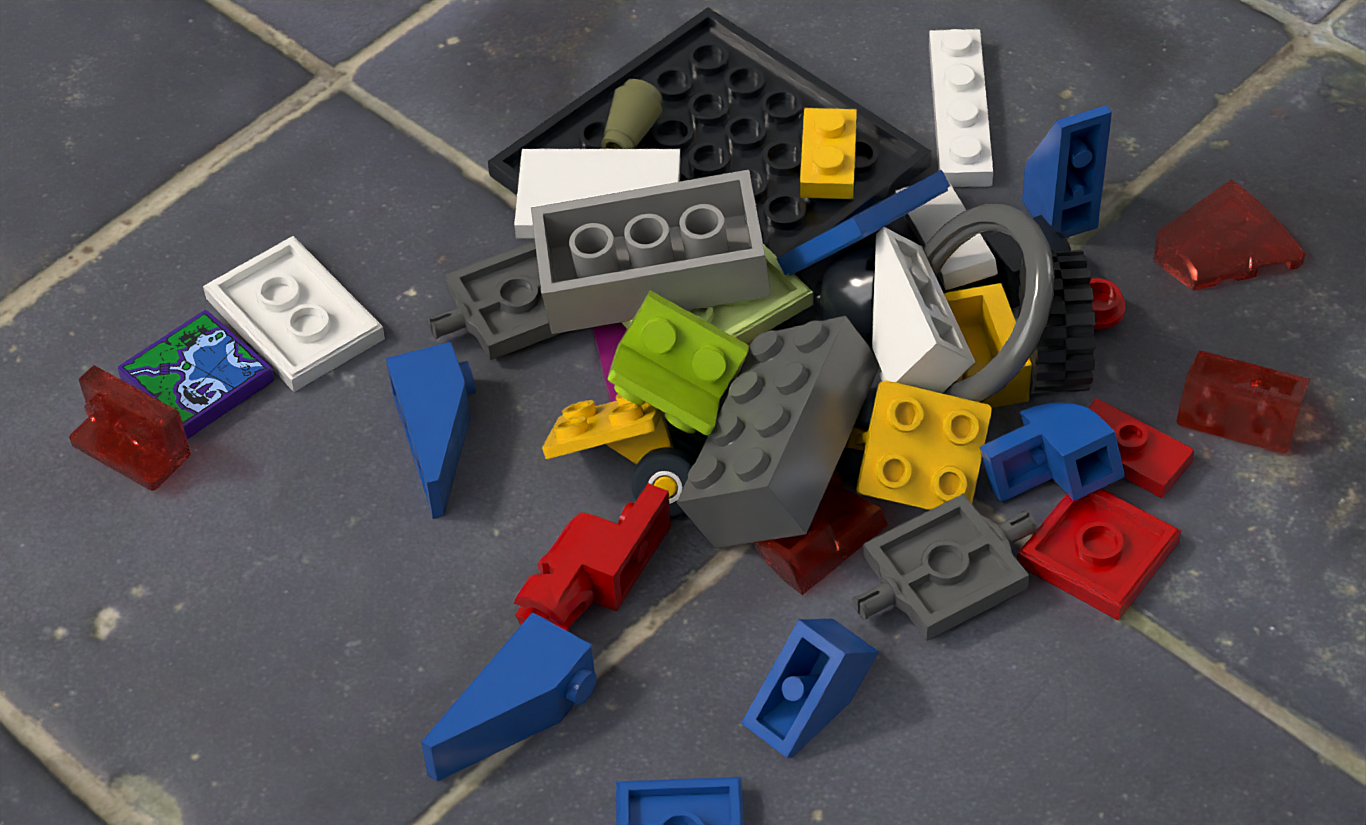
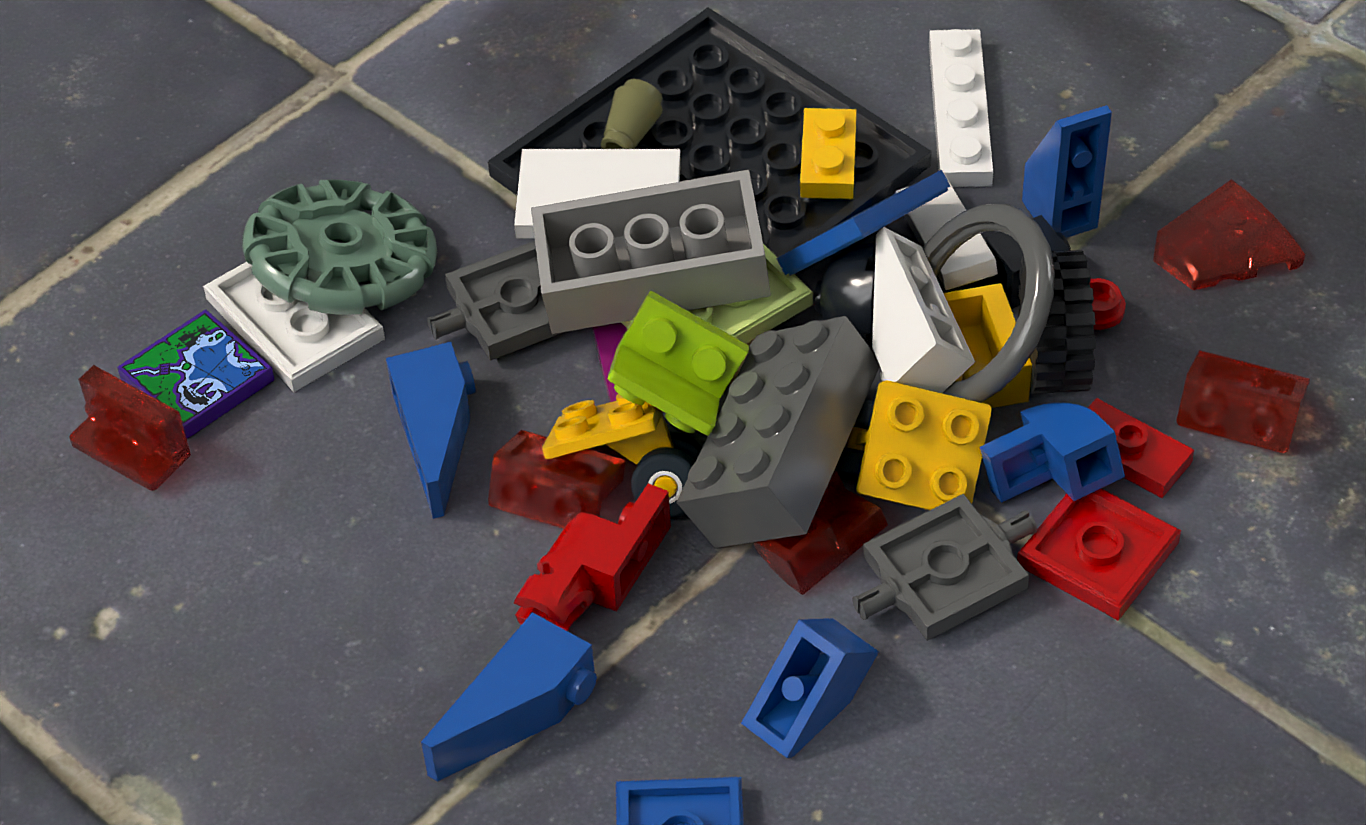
(295, 236): none -> sand green plate
(554, 487): none -> clear red bracket

